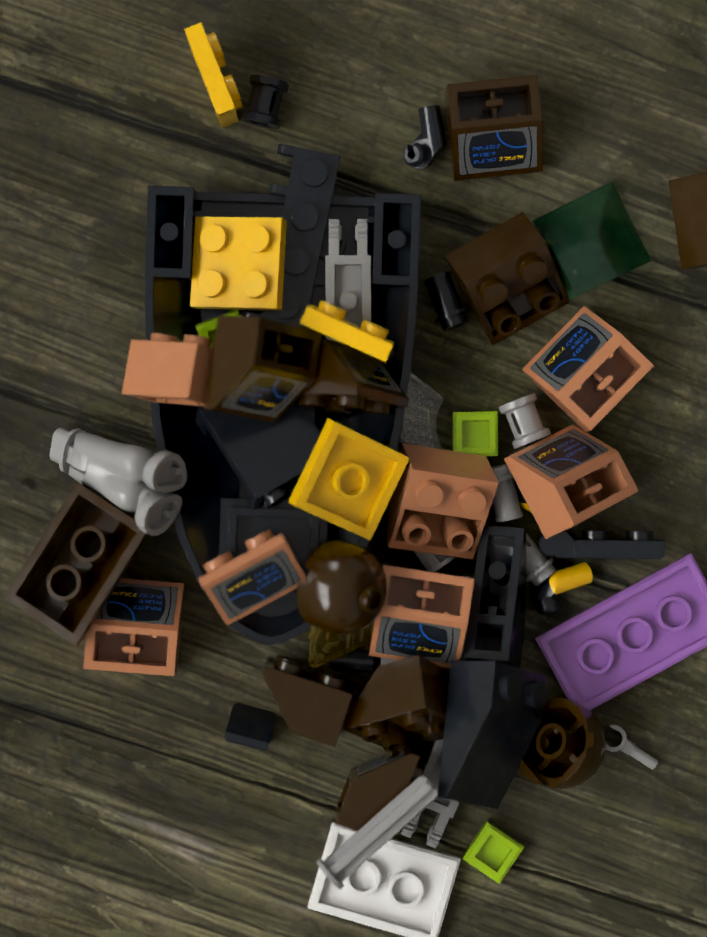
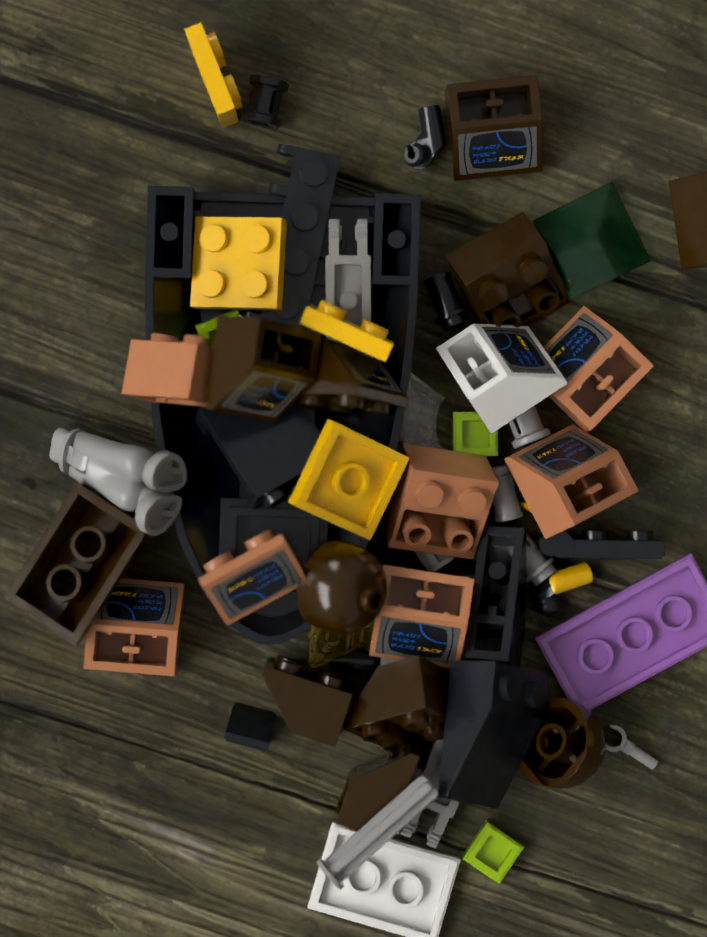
(501, 370): none -> white slope

